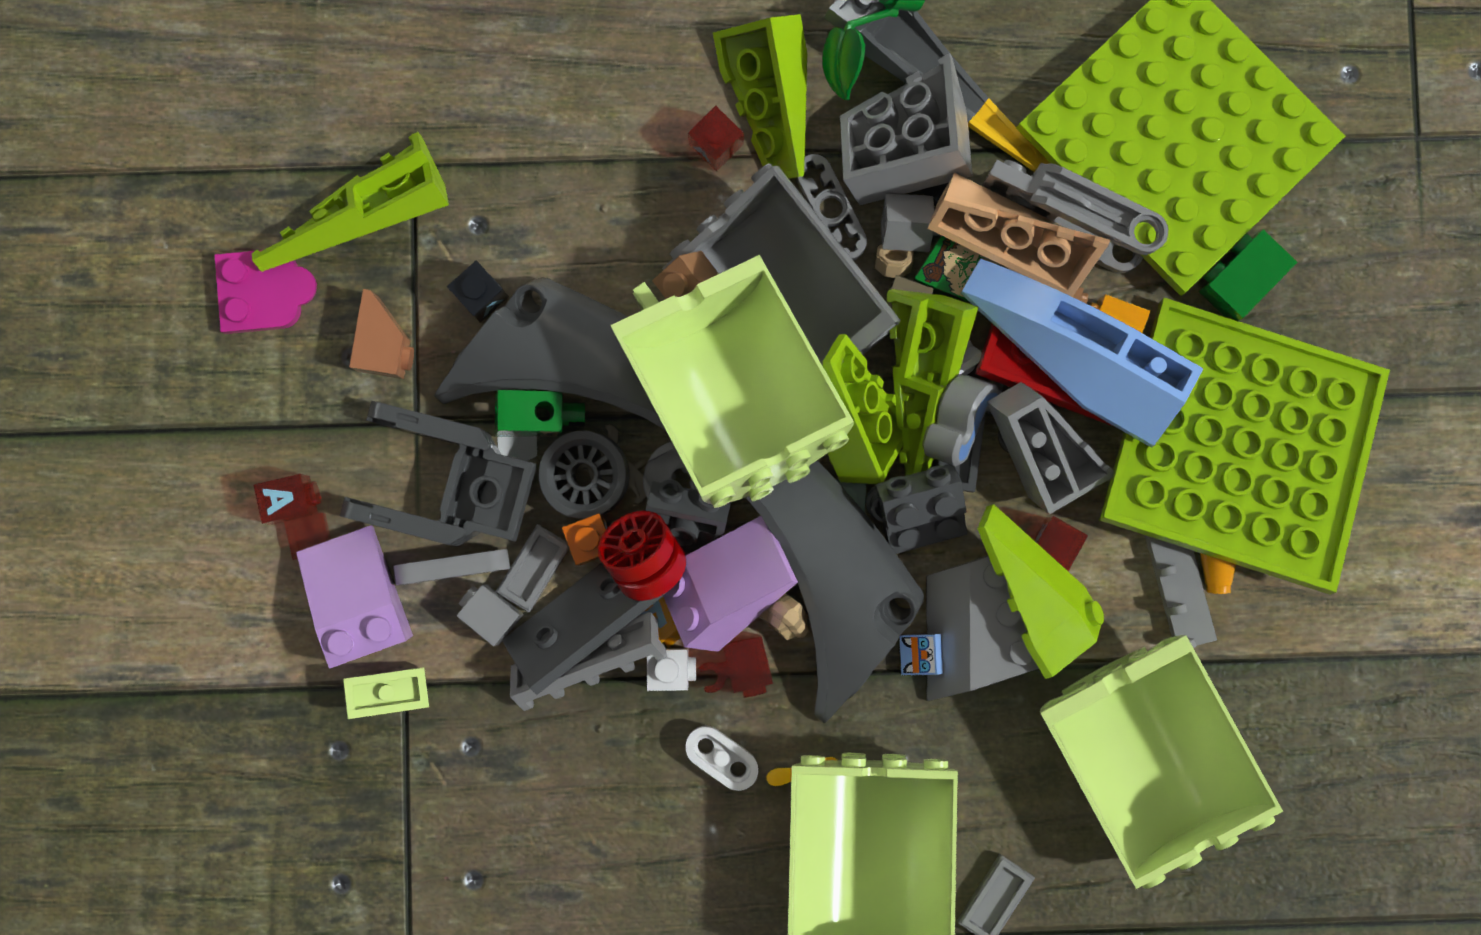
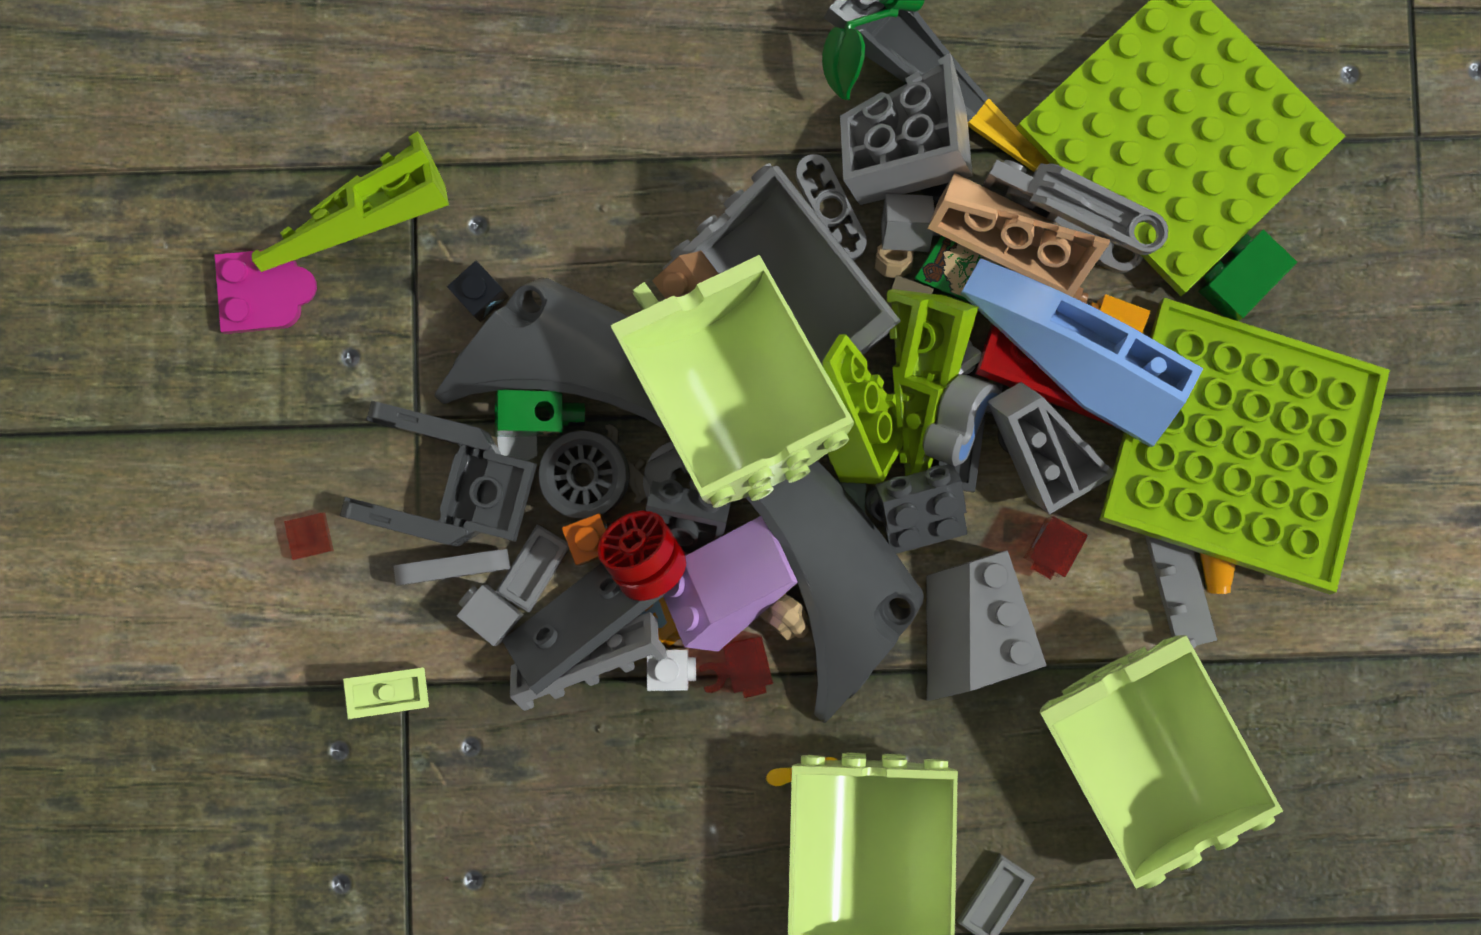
(287, 498): clear red brick -> none
(352, 597): lavender slope -> none
(379, 341): nougat slope -> none
(716, 138): clear red brick -> none
(723, 755): white plate -> none
(769, 78): lime wedge -> none
(921, 654): tile -> none
(1051, 601): lime wedge -> none

